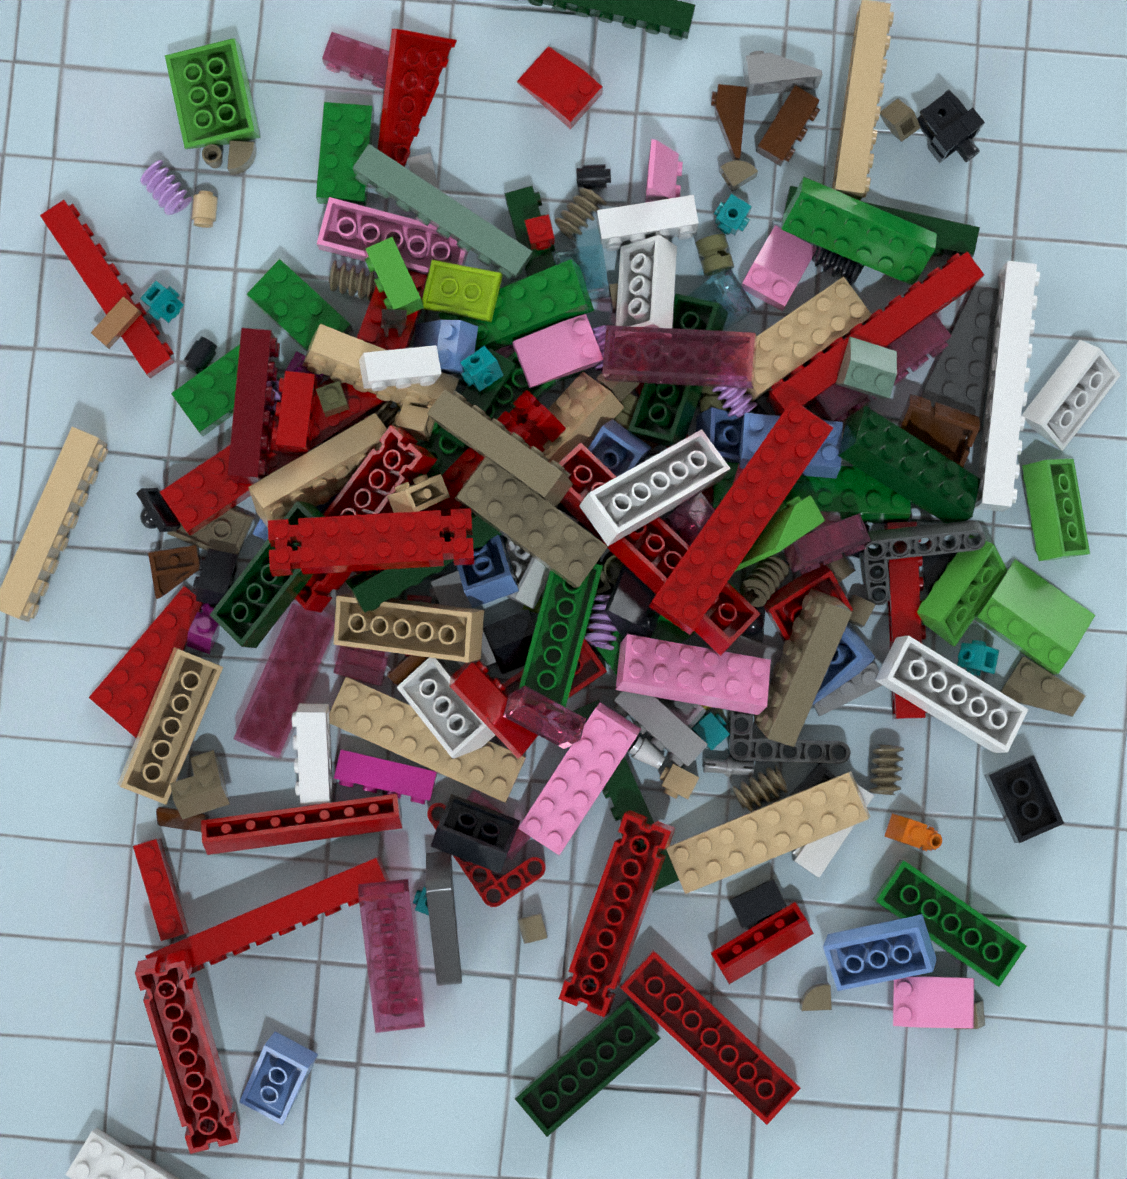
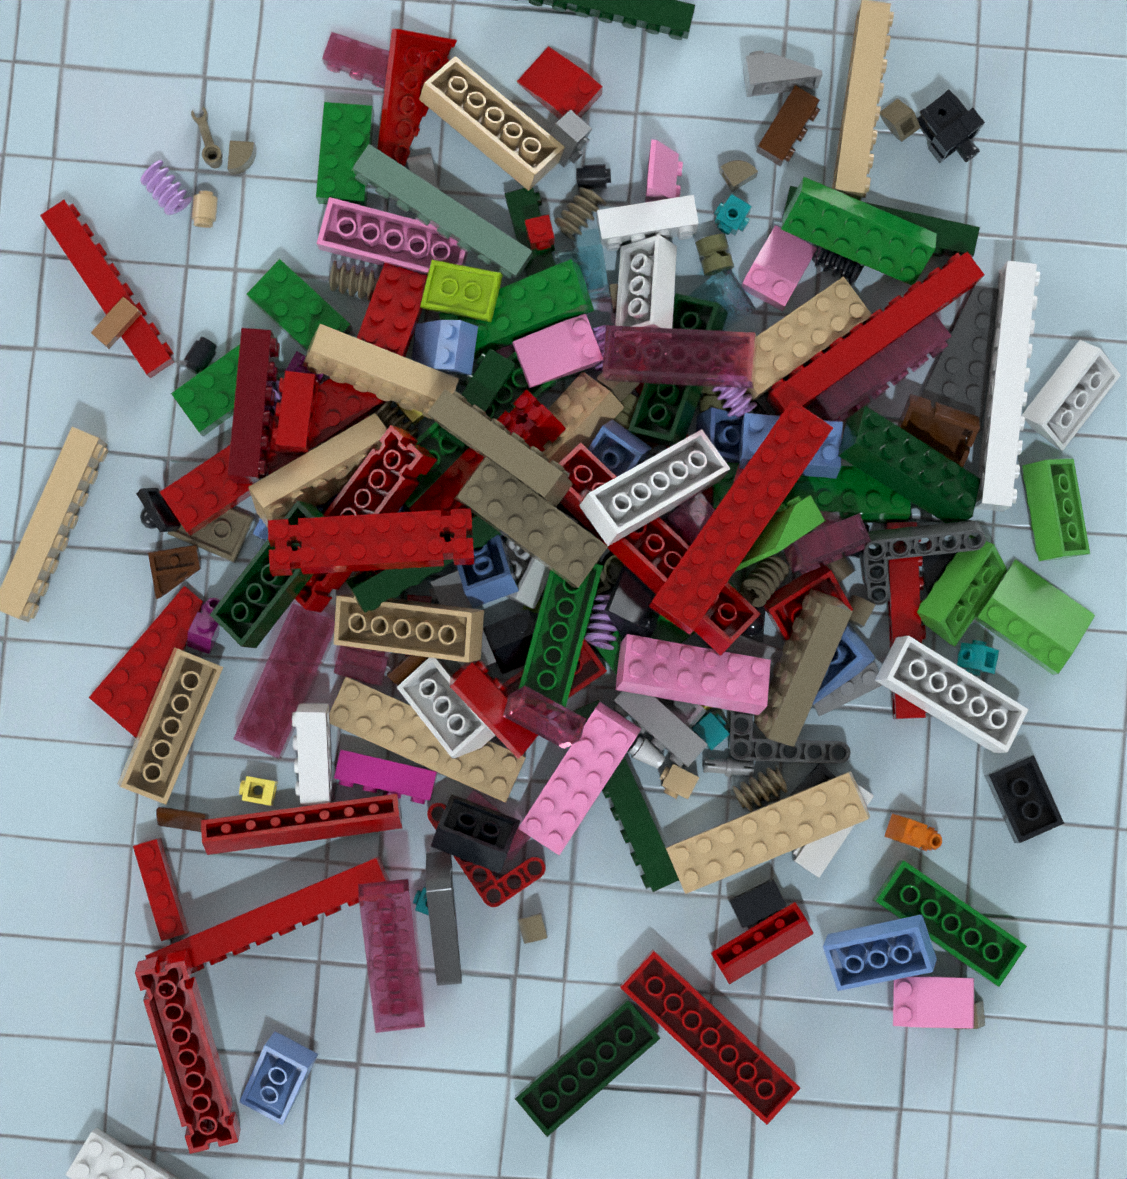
(162, 302): teal brick -> none
(203, 790): dark tan brick -> none
(212, 95): bright green slope -> none
(216, 576): black brick -> none
(269, 790): none -> light yellow brick
(332, 399): olive brick -> none
(393, 277): bright green brick -> none
(393, 319): clear smoke tile -> none
(400, 367): white brick -> none
(415, 421): tan brick -> none
(419, 495): tan brick -> none
(481, 369): teal brick -> none
(491, 123): none -> tan brick
(573, 135): none -> dark grey brick
(616, 913): red brick -> none
(730, 112): reddish brown slope -> none
(817, 998): dark tan brick -> none
(868, 368): sand green slope -> none
(886, 769): dark tan piece -> none
(1039, 688): dark tan wing -> none

